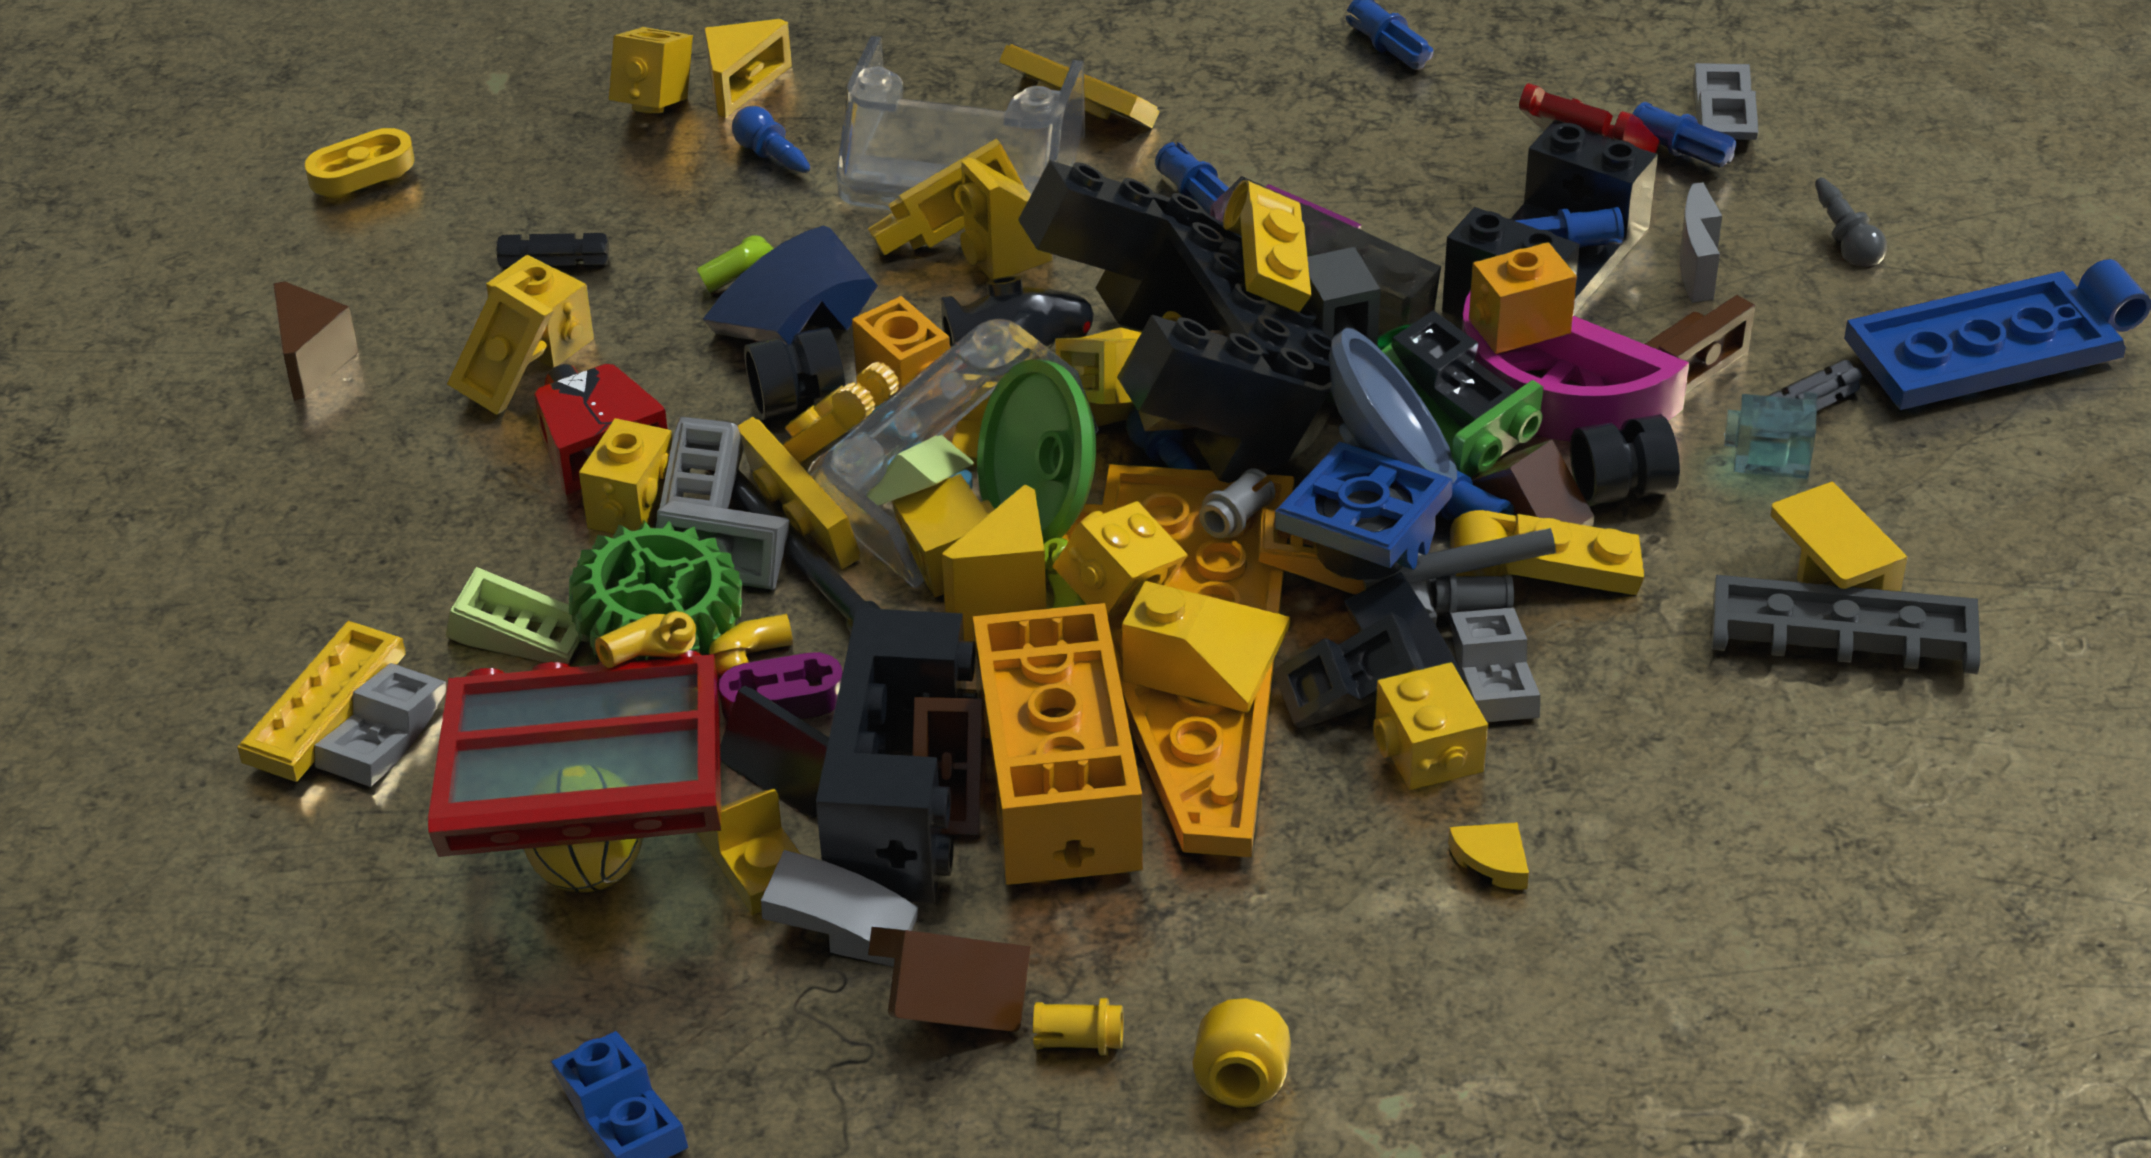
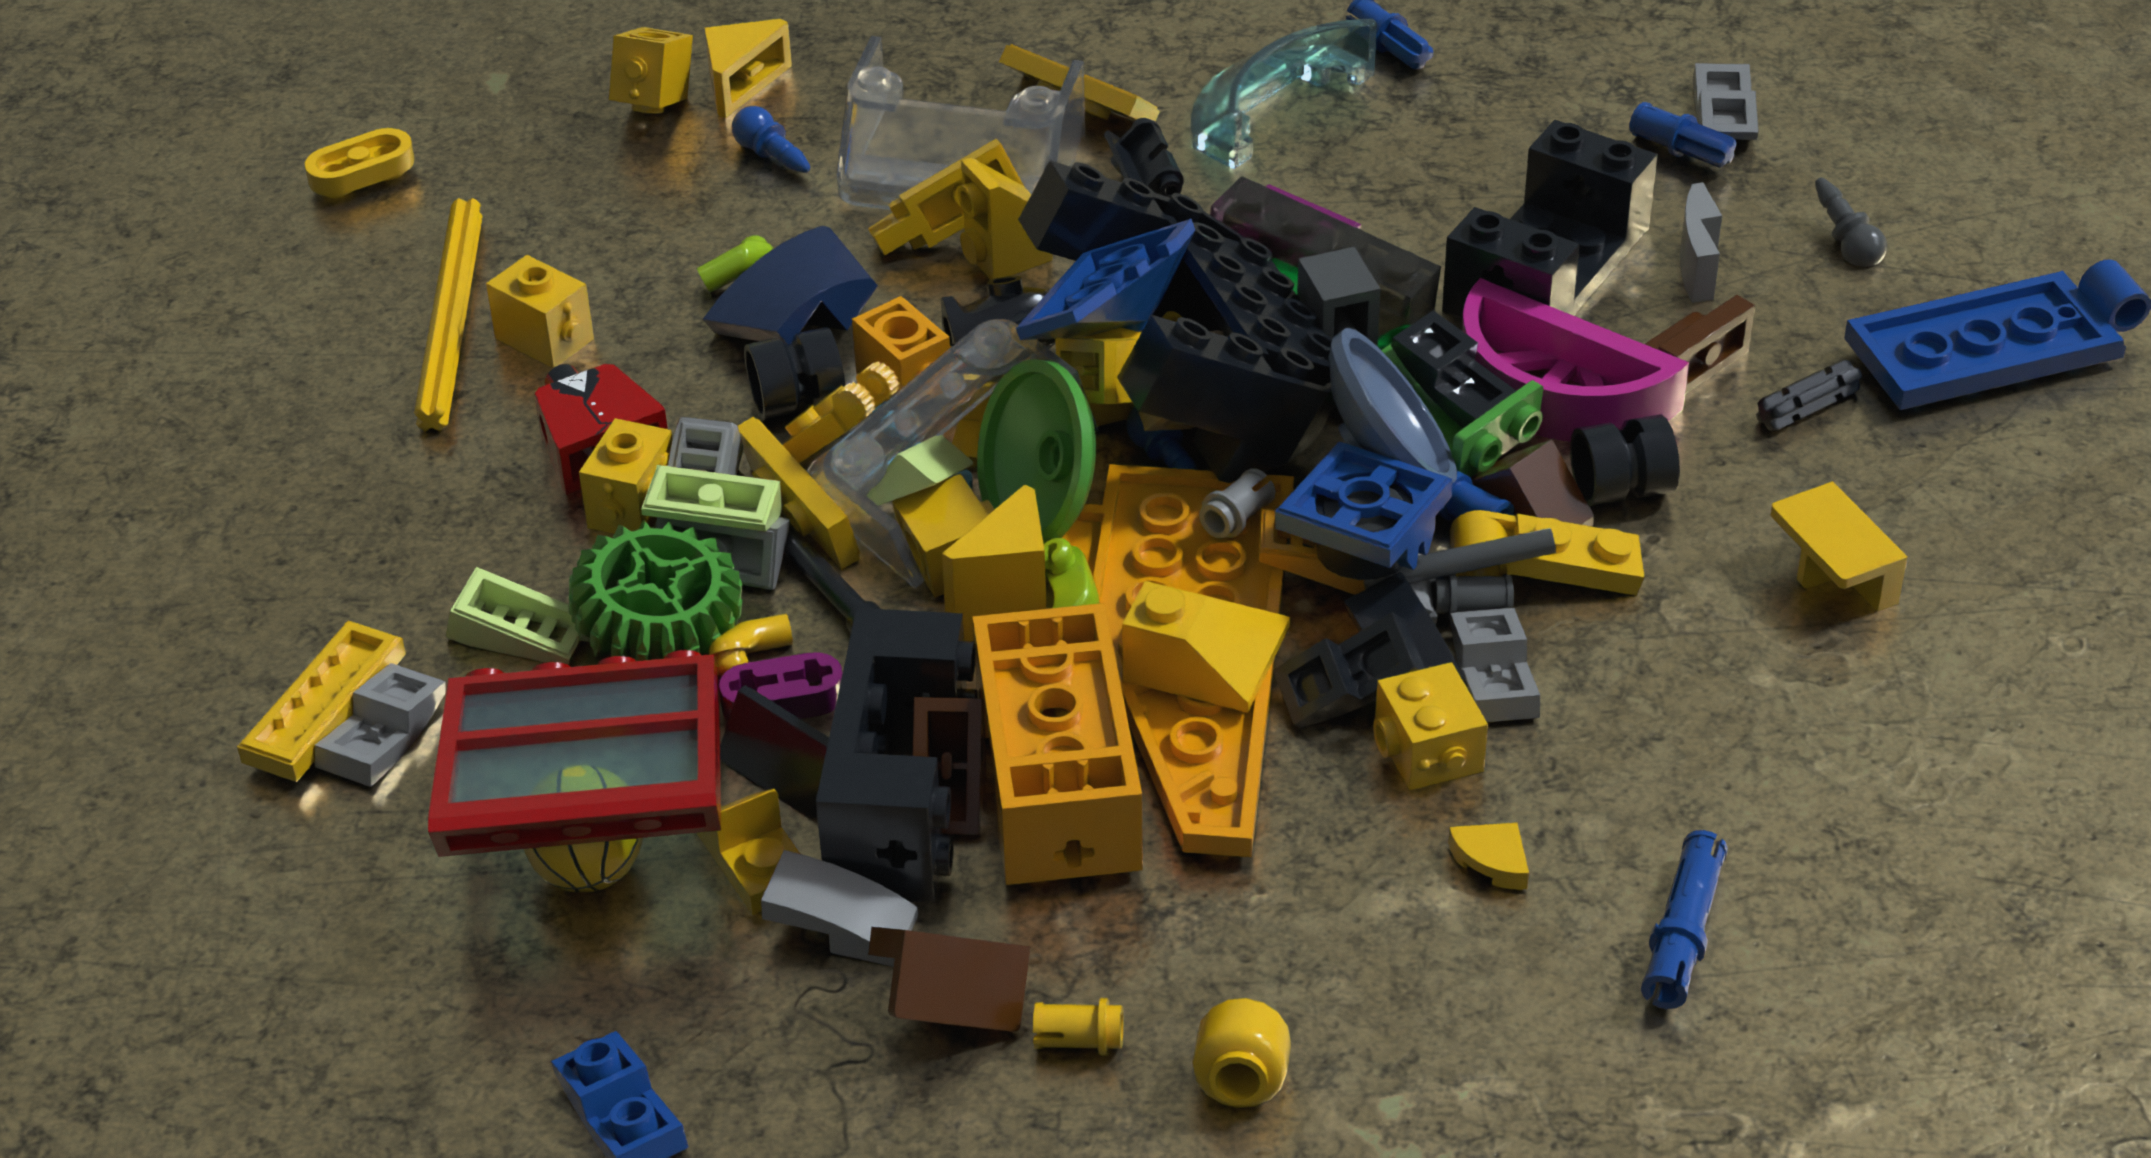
(314, 336): reddish brown slope -> none
(448, 315): none -> yellow axle
(501, 344): yellow panel -> none
(554, 249): black axle -> none
(649, 636): yellow arm -> none
(713, 498): none -> yellowish green slope
(1110, 286): none -> blue wedge
(1115, 556): yellow head -> none
(1144, 157): none -> black hinge
(1191, 177): blue axle -> none
(1271, 244): yellow plate -> none
(1311, 54): none -> clear light blue windscreen
(1522, 297): light orange head -> none
(1546, 107): red container -> none
(1585, 228): blue axle -> none
(1681, 935): none -> blue pin
(1773, 435): clear light blue brick -> none
(1846, 620): dark grey hinge -> none

